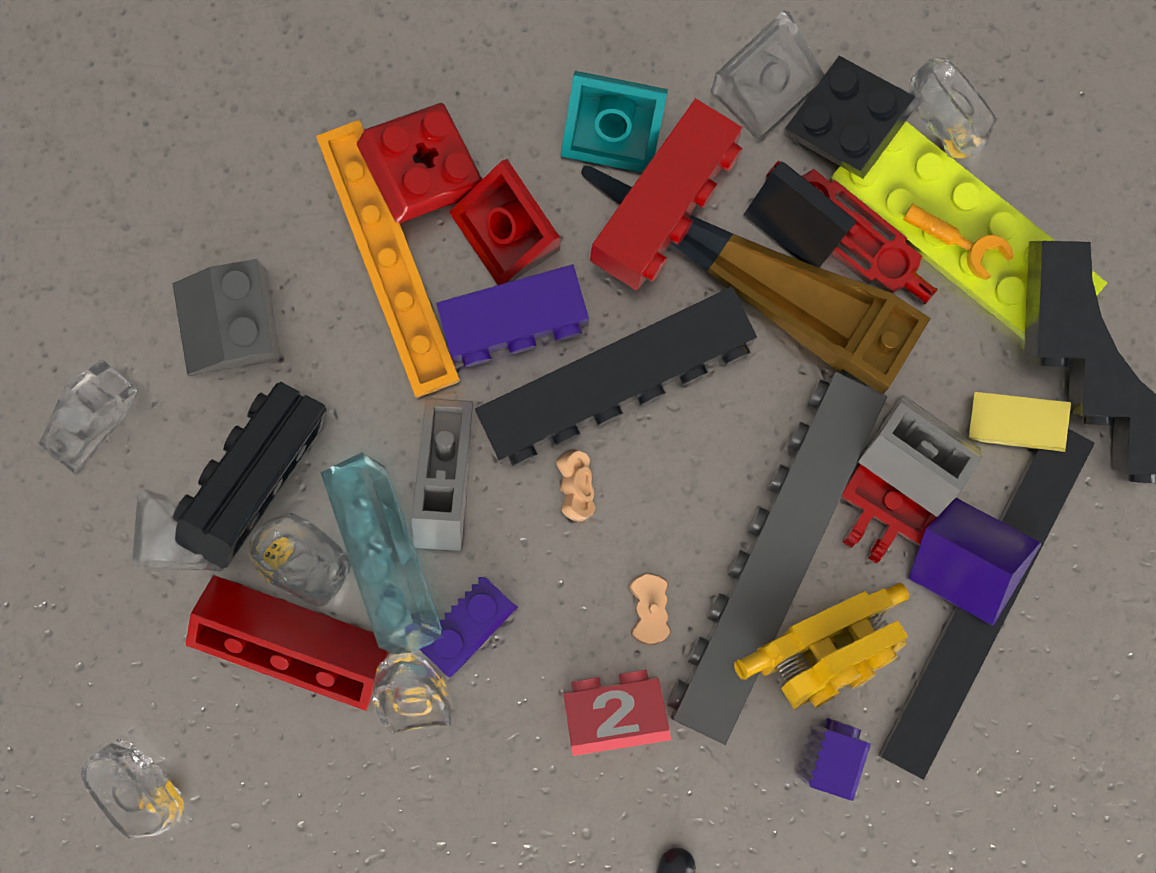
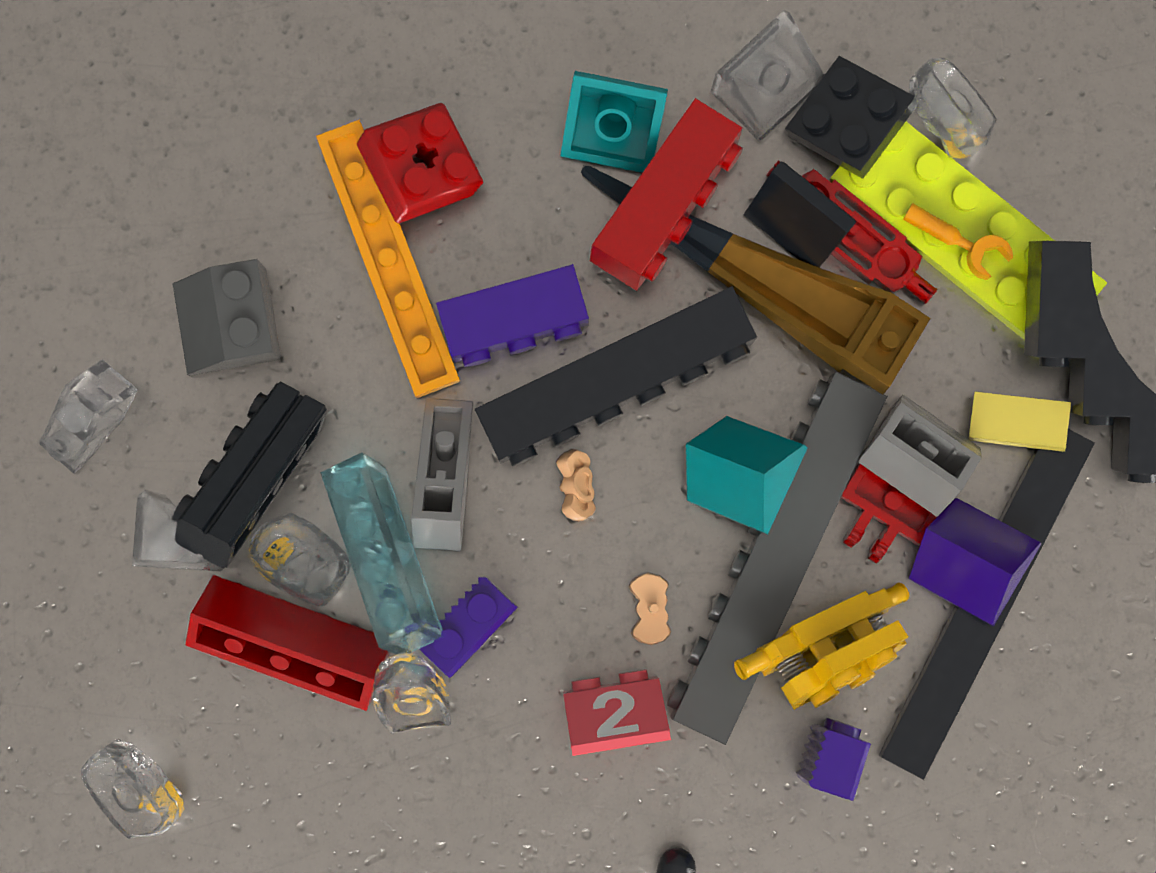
(505, 225): red slope -> none
(741, 471): none -> teal slope

